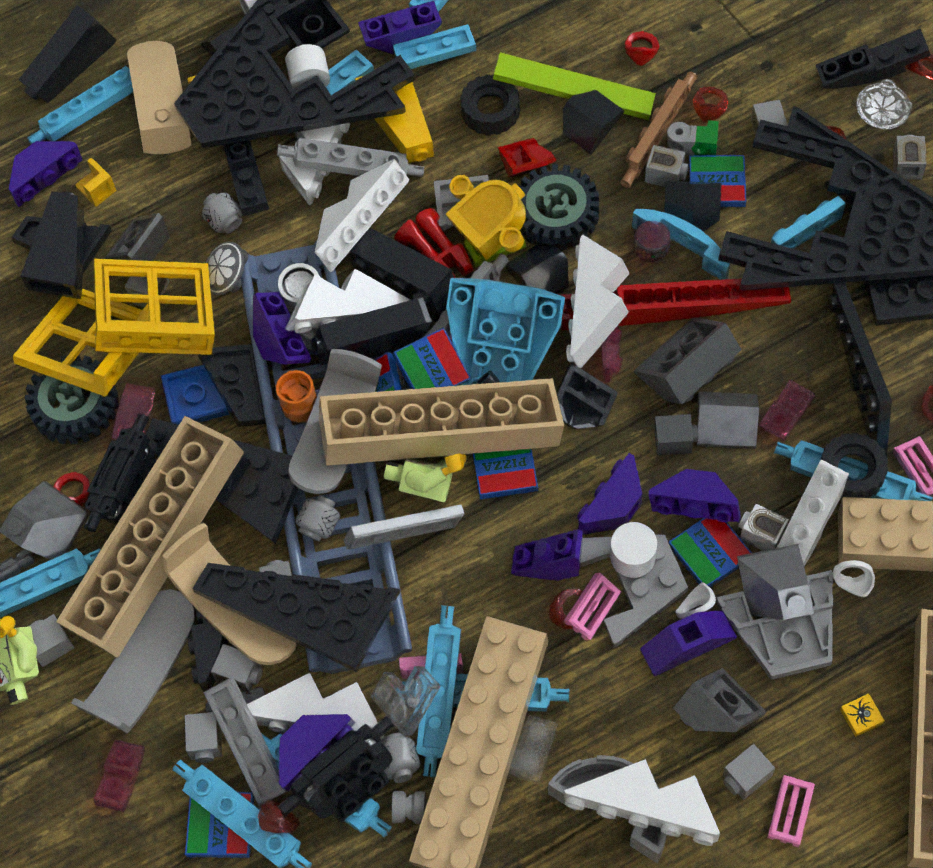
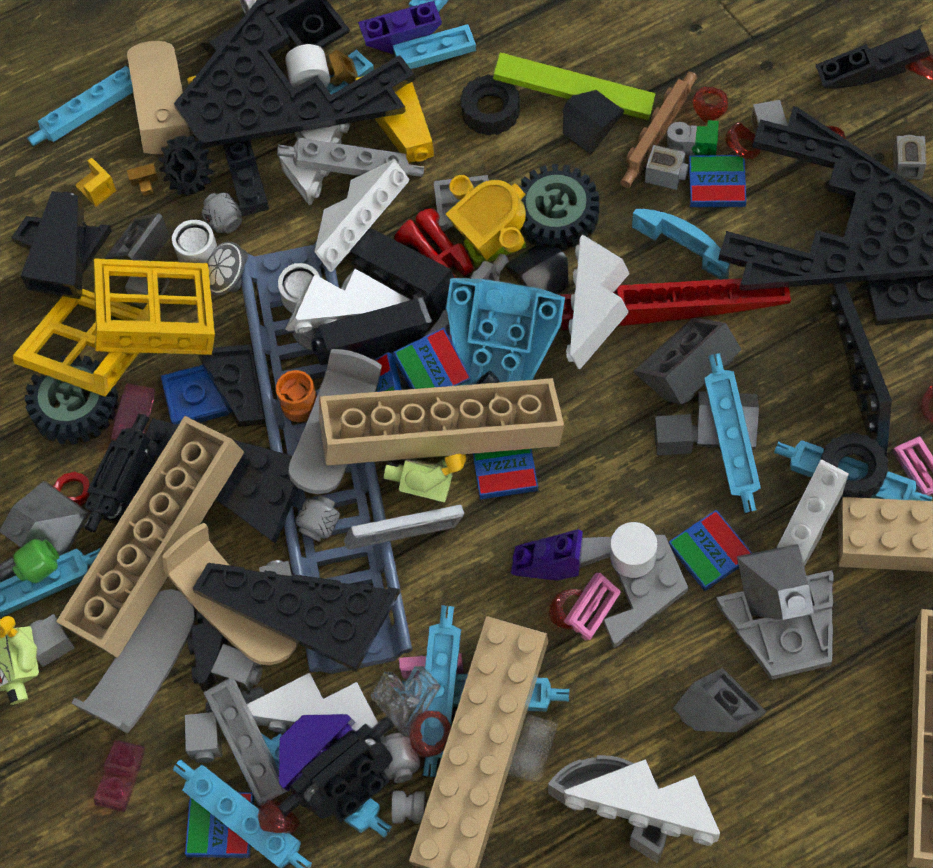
(35, 561): none -> bright green head
(40, 167): dark purple slope -> none
(66, 55): black slope -> none
(143, 177): none -> pearl gold tile
(186, 165): none -> black gear
(193, 241): none -> white piece
(270, 331): dark purple slope -> none
(342, 68): none -> pearl gold tile
(415, 735): none -> clear red piece
(524, 156): red slope -> none
(584, 399): black slope -> none
(611, 359): clear pink slope -> none
(614, 501): dark purple slope -> none
(641, 55): red piece -> none
(652, 244): clear pink head -> none
(687, 640): dark purple slope -> none
(694, 202): black slope -> none
(696, 496): dark purple slope -> none
(701, 595): white piece -> none
(732, 432): none -> medium azure plate
(739, 131): none -> clear red piece
(747, 772): light grey brick -> none
(762, 528): brick -> none
(784, 836): bright pink tile -> none
(787, 410): clear pink slope -> none
(806, 225): medium azure plate -> none
(859, 585): white piece -> none
(862, 715): yellow tile -> none
(883, 105): clear dish -> none

